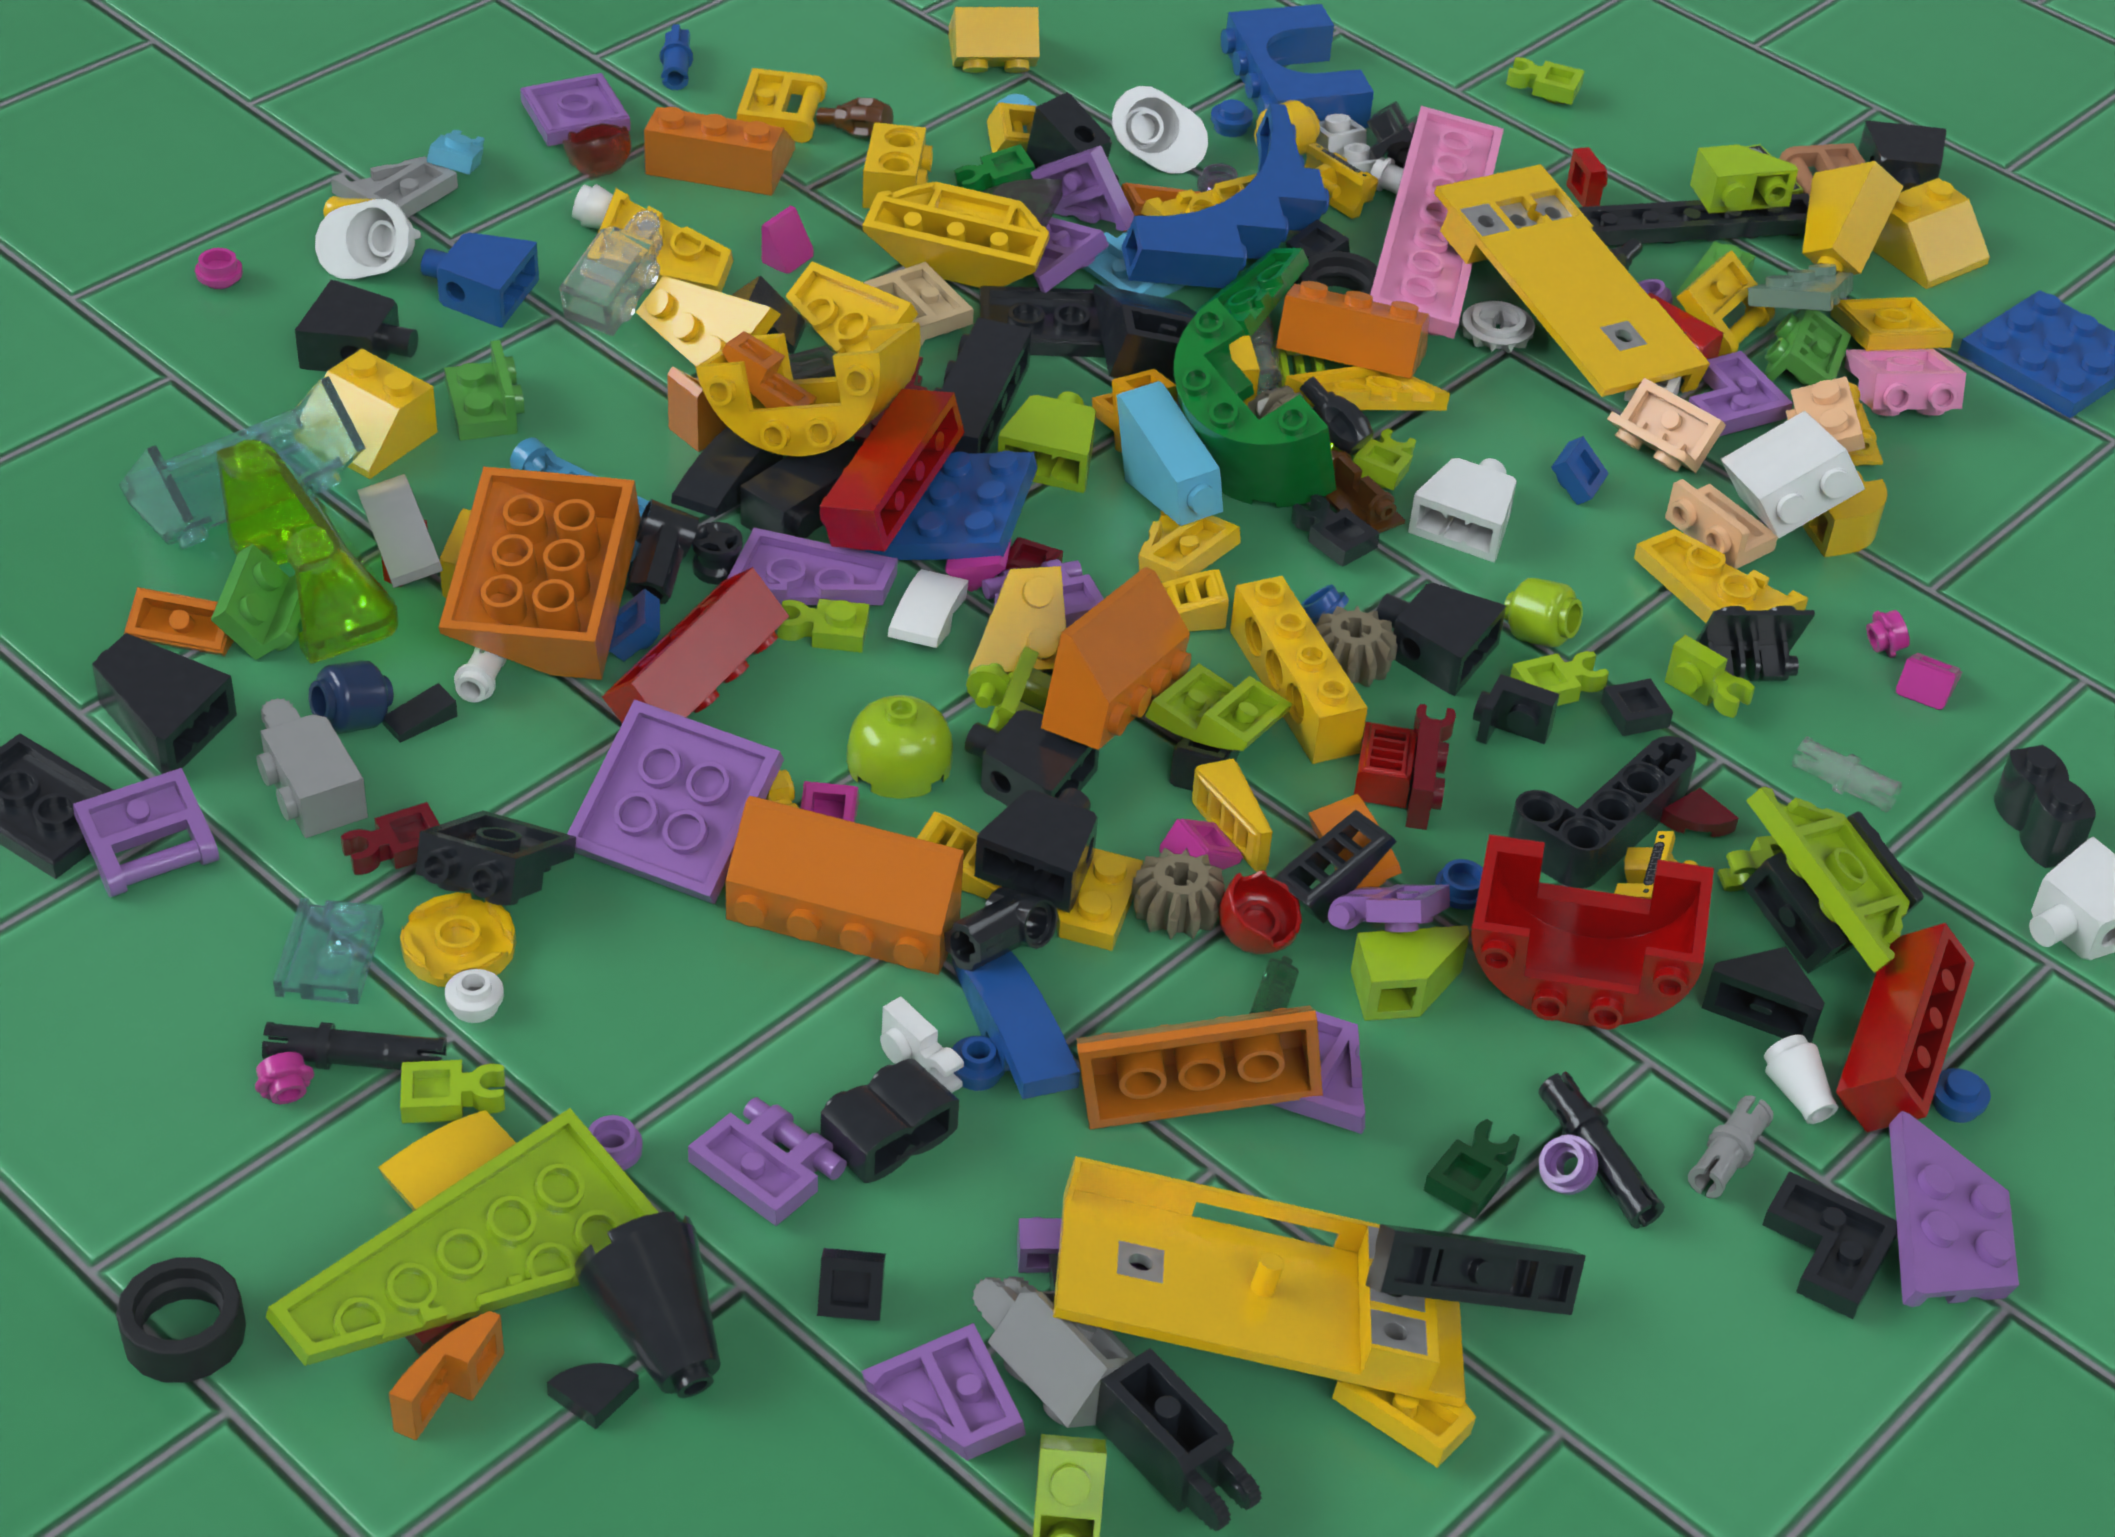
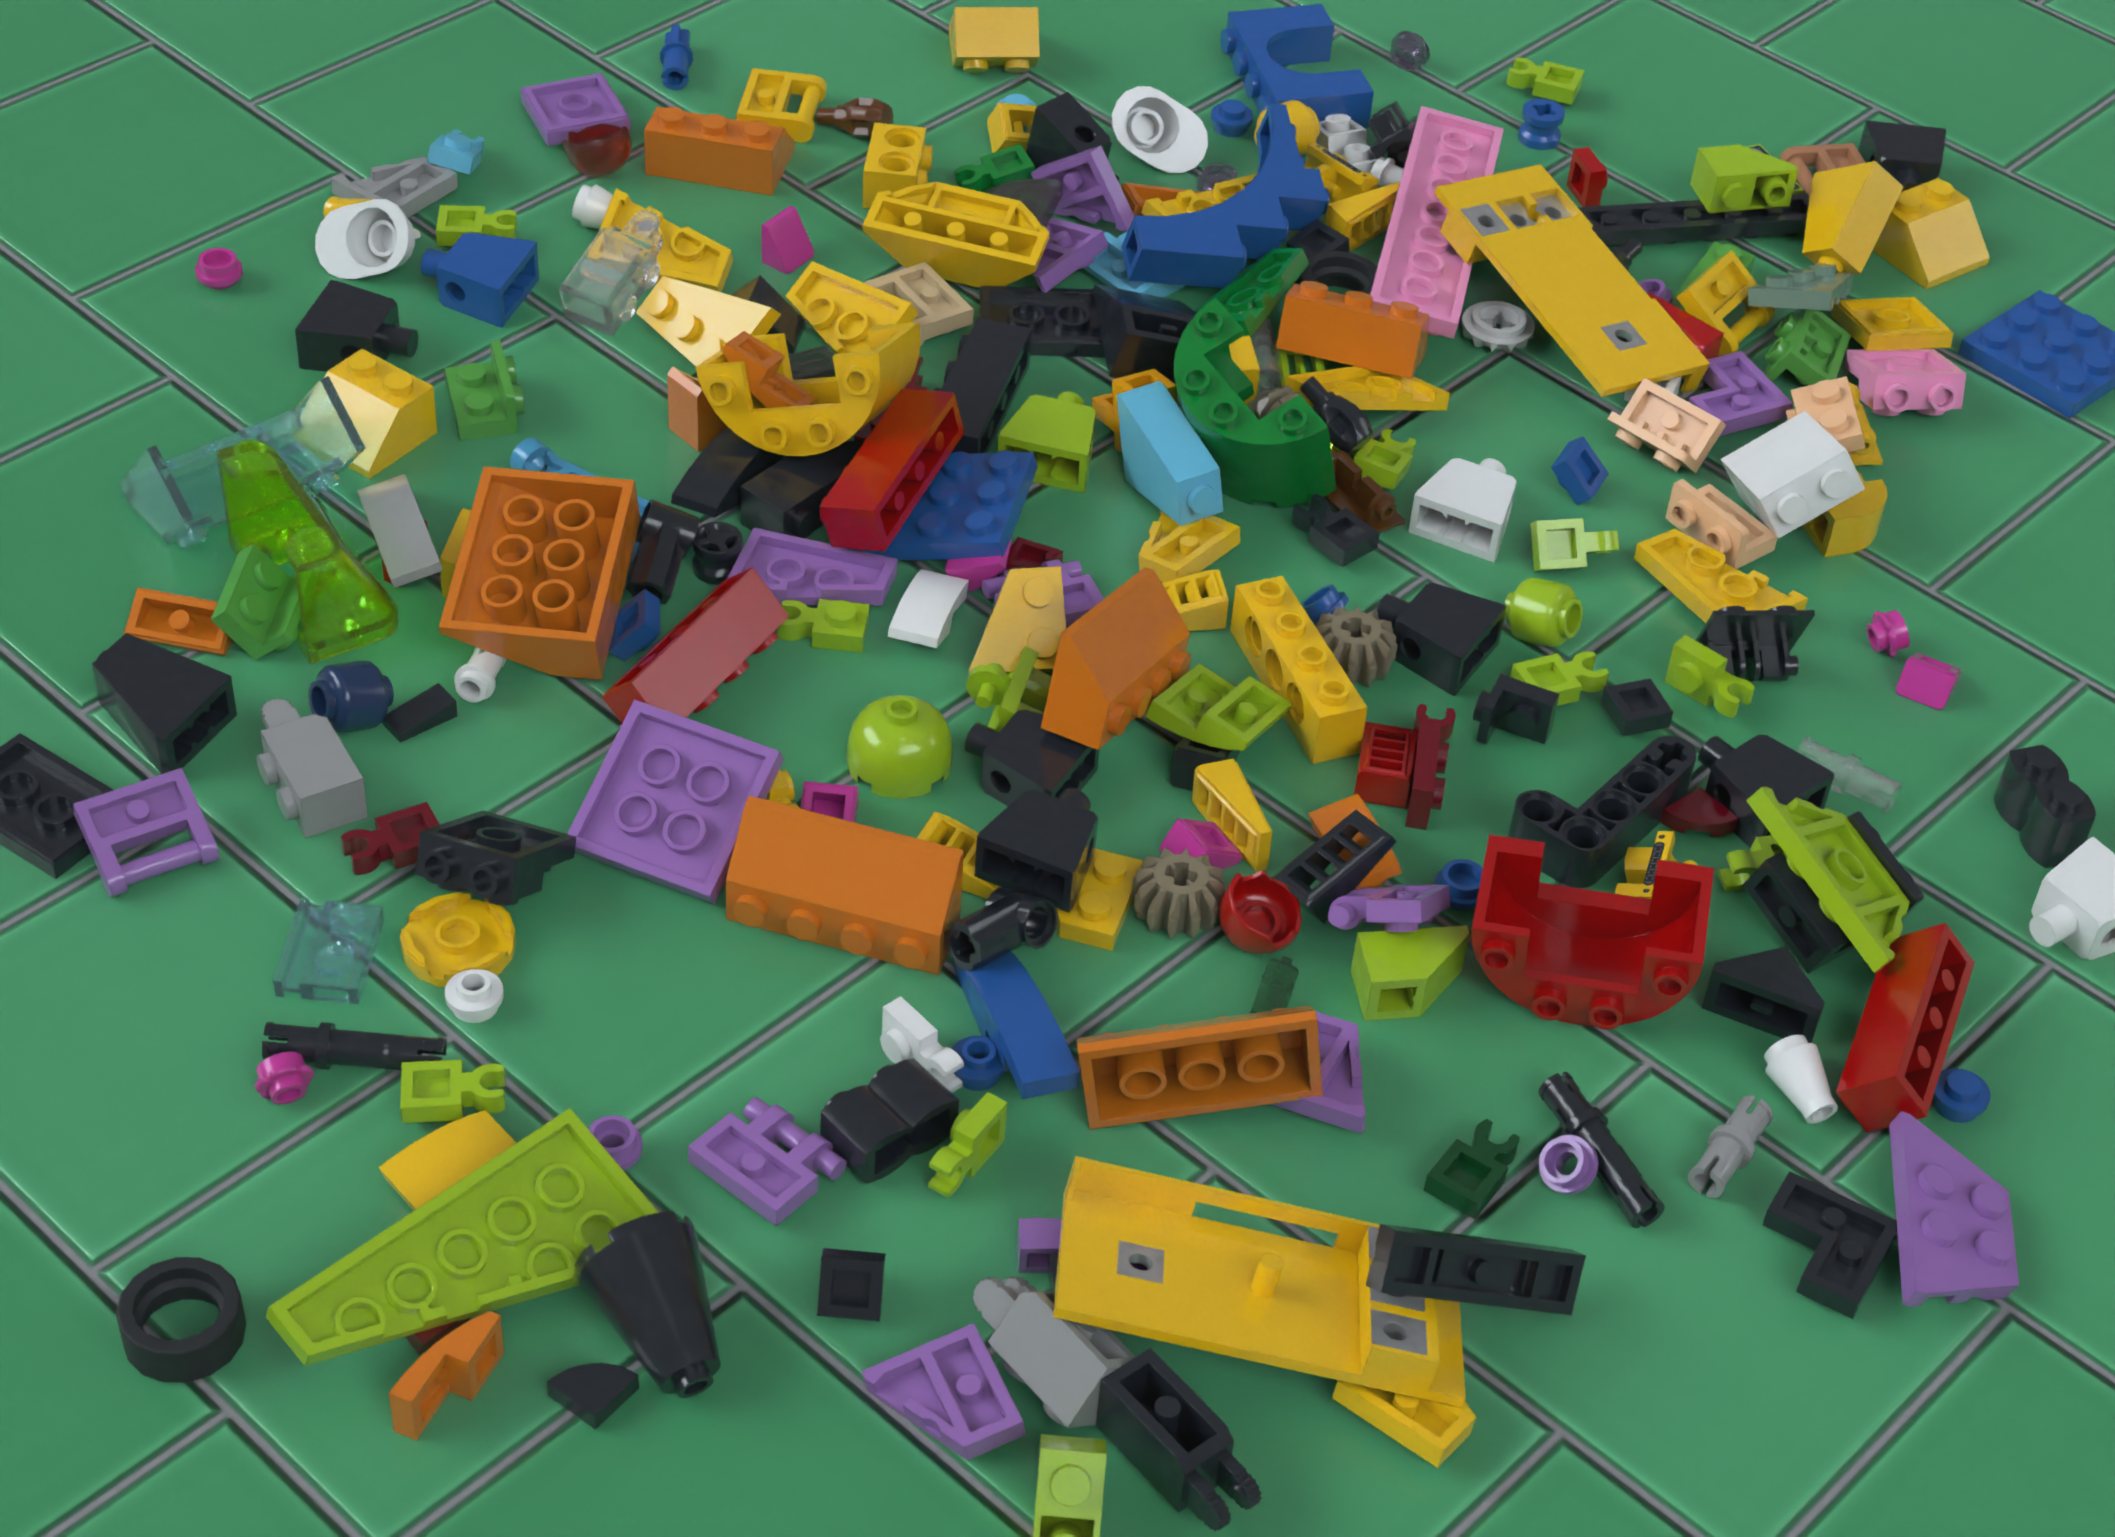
(458, 220): none -> lime plate
(974, 1140): none -> lime plate
(1356, 214): none -> yellow slope
(1409, 51): none -> plate
(1541, 124): none -> blue wheel
(1564, 544): none -> lime plate
(1756, 764): none -> black torso

